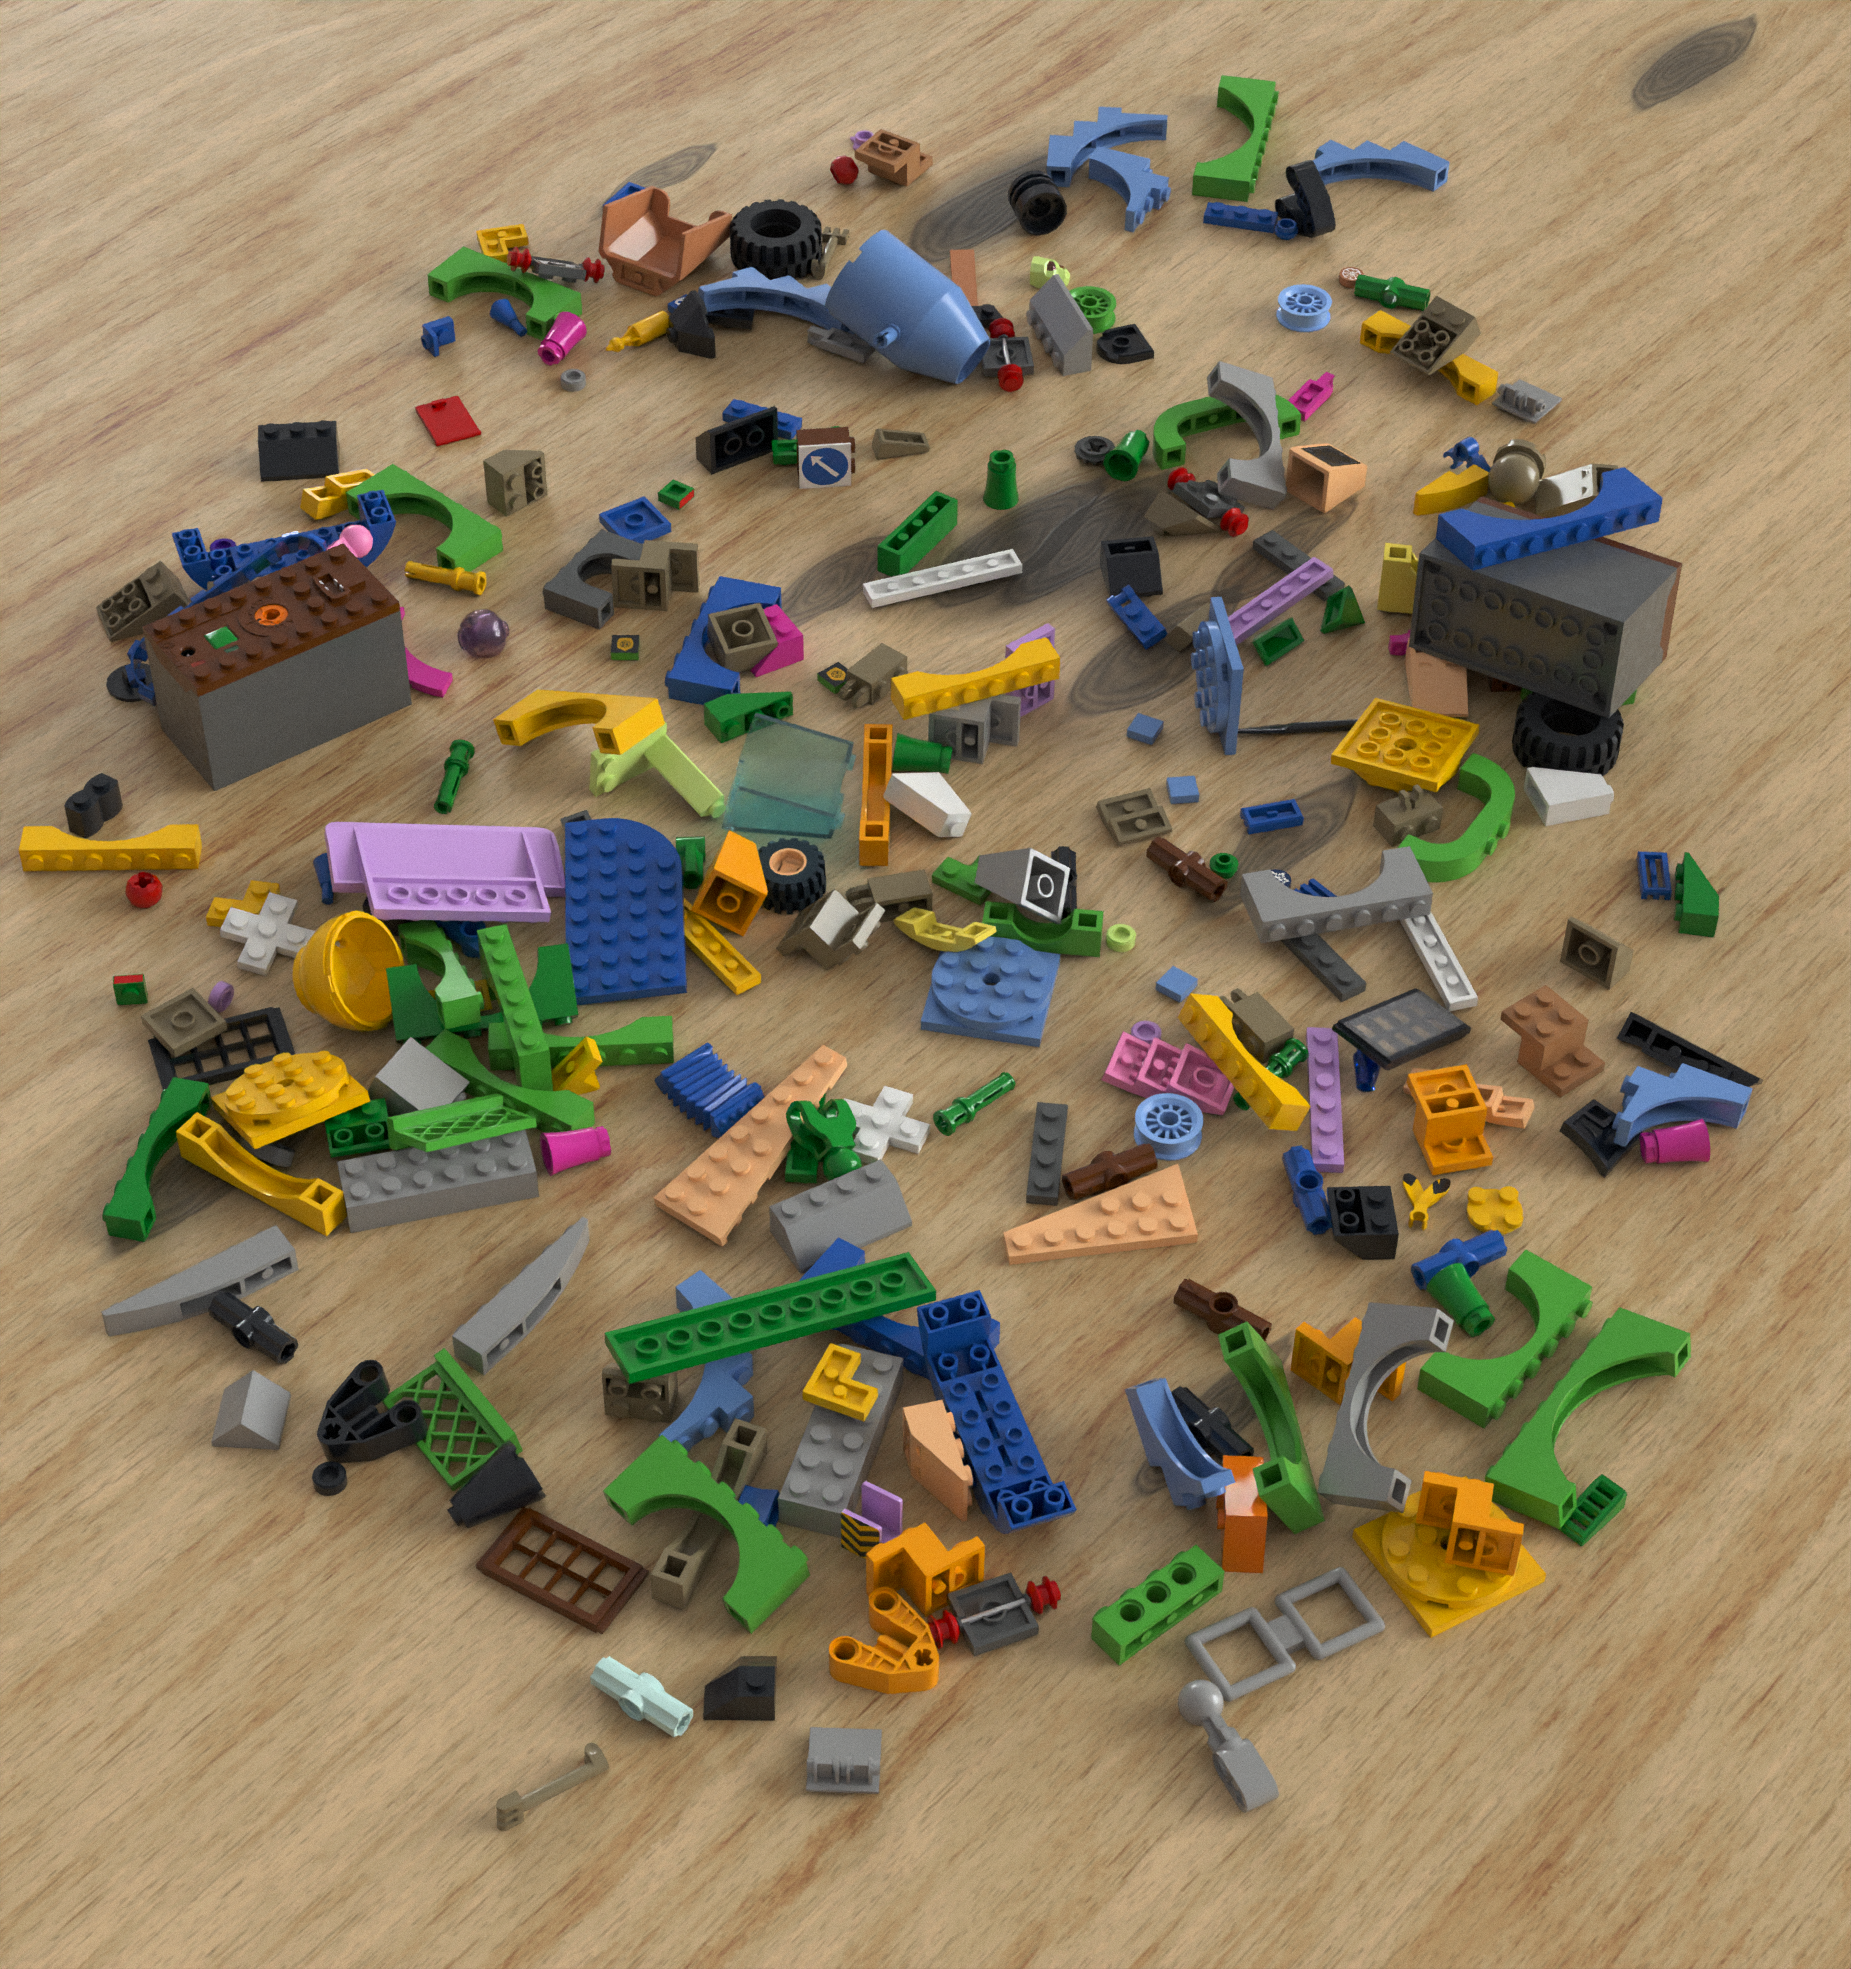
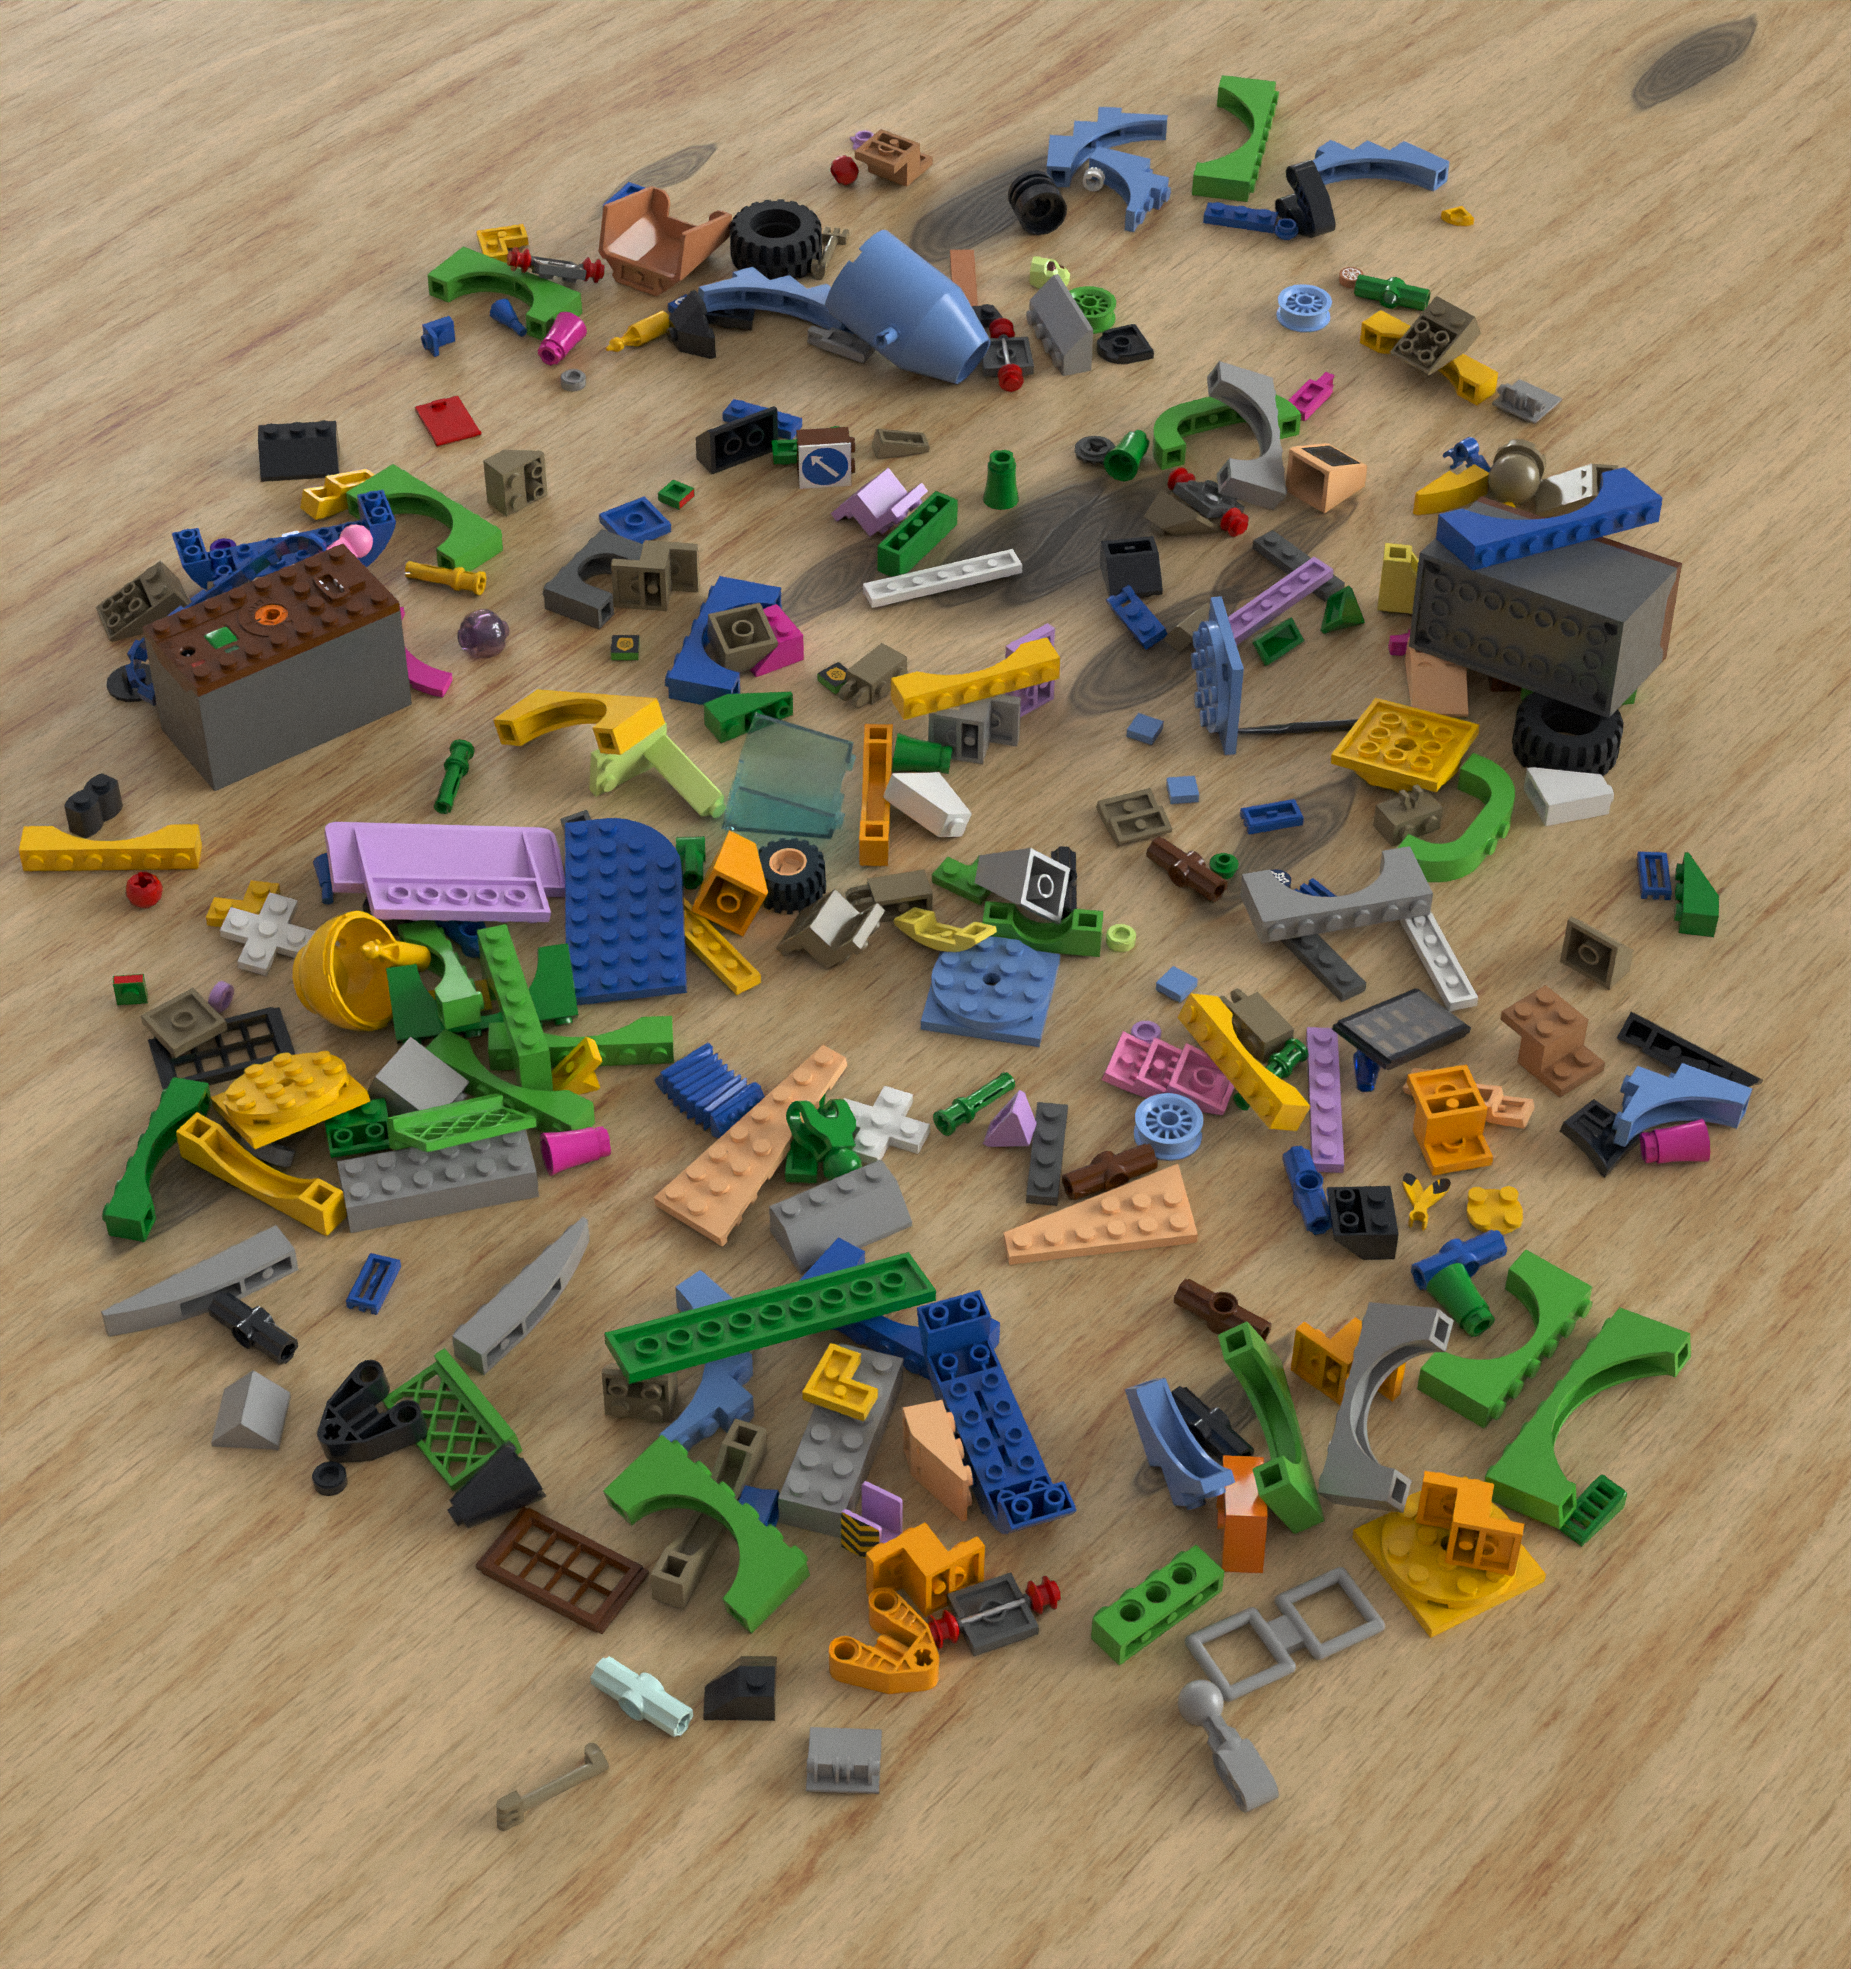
(366, 1302): none -> blue tile
(397, 953): none -> yellow wheel
(880, 503): none -> lavender bracket
(1012, 1125): none -> lavender slope
(1095, 173): none -> white bush
(1457, 216): none -> yellow tile

